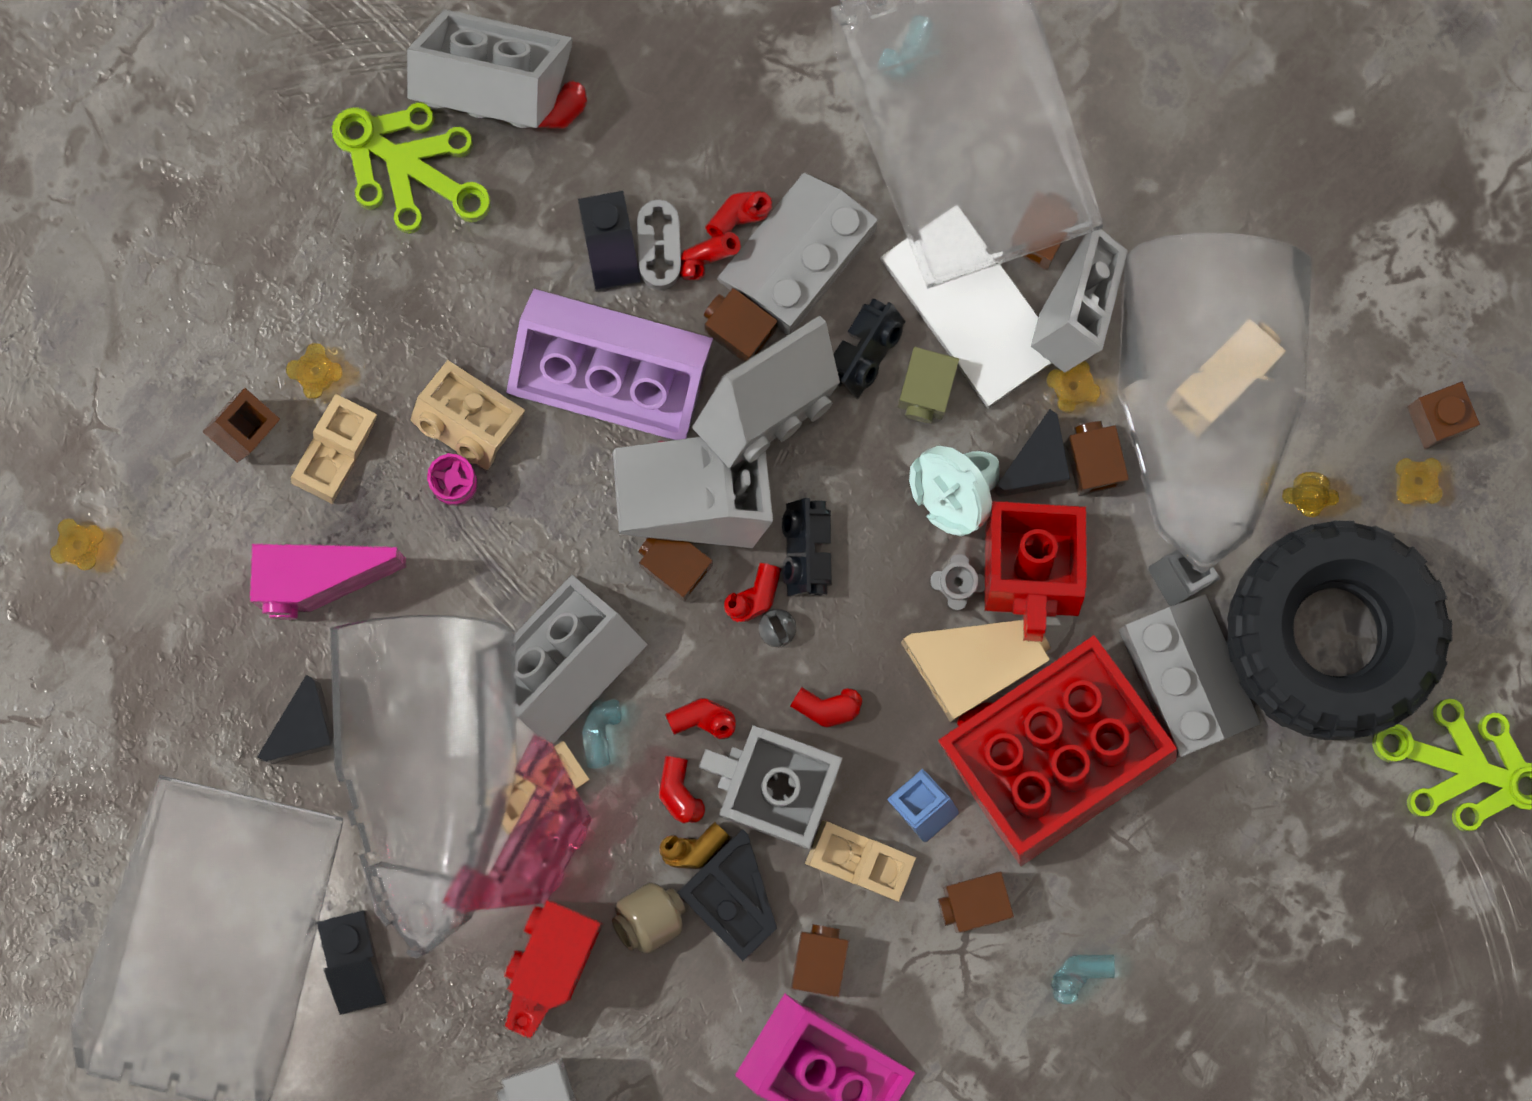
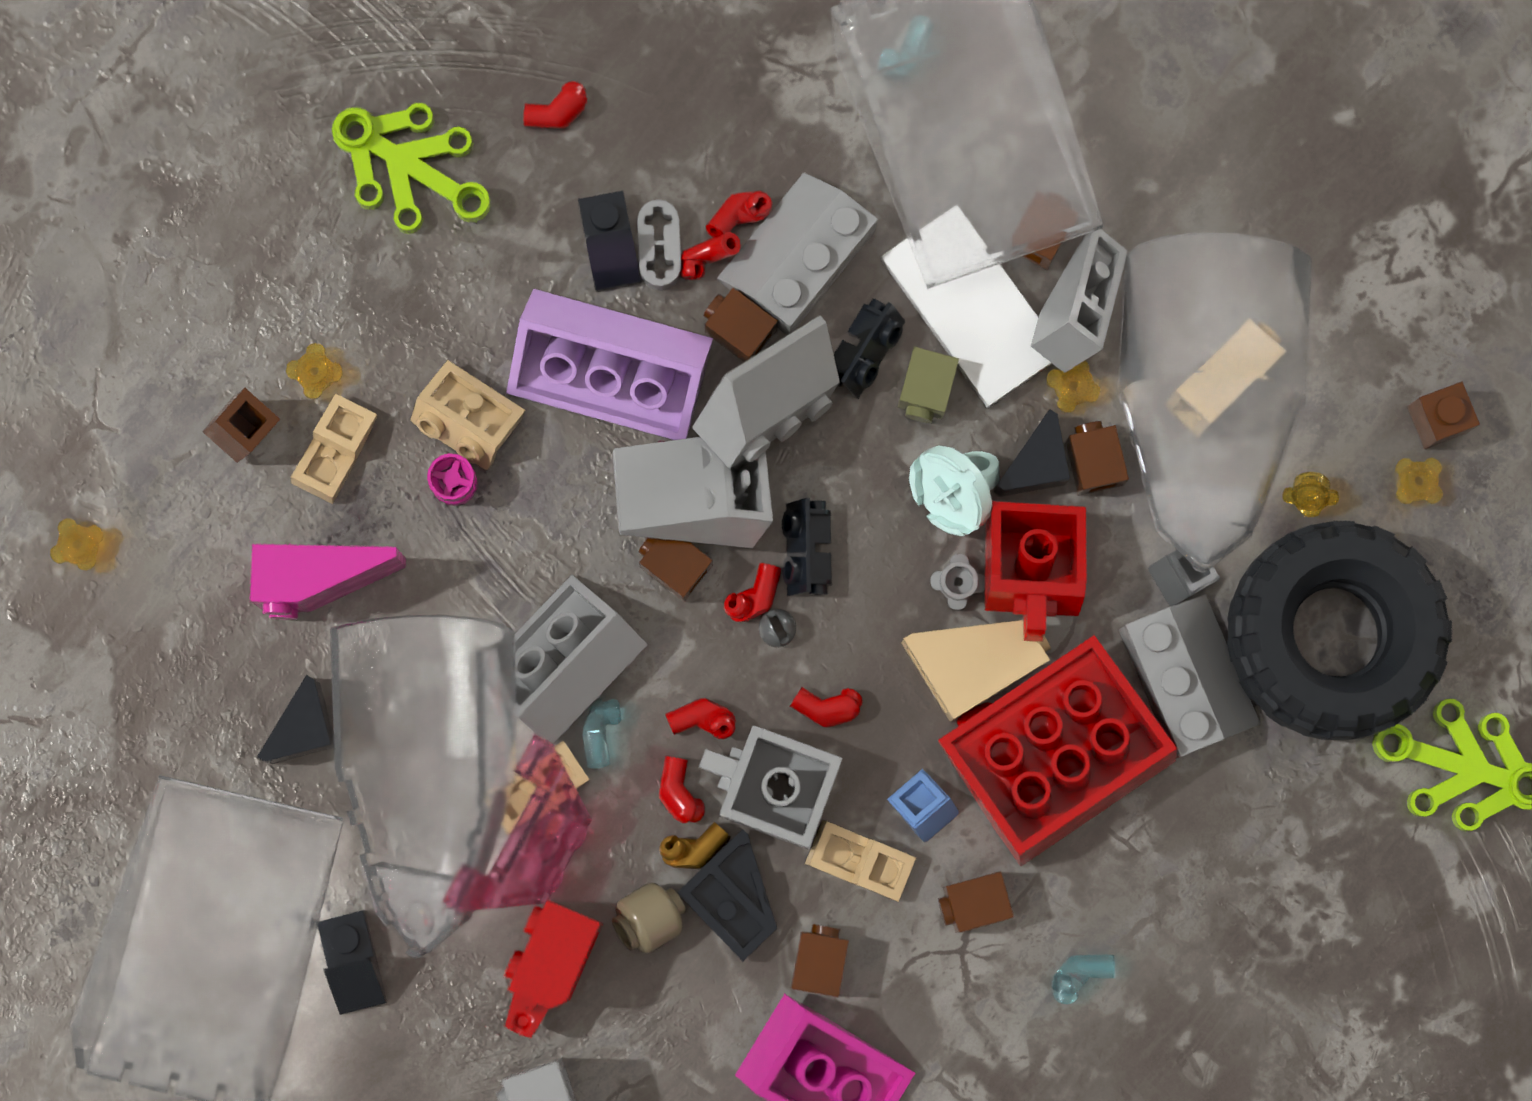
(487, 68): light grey slope -> none

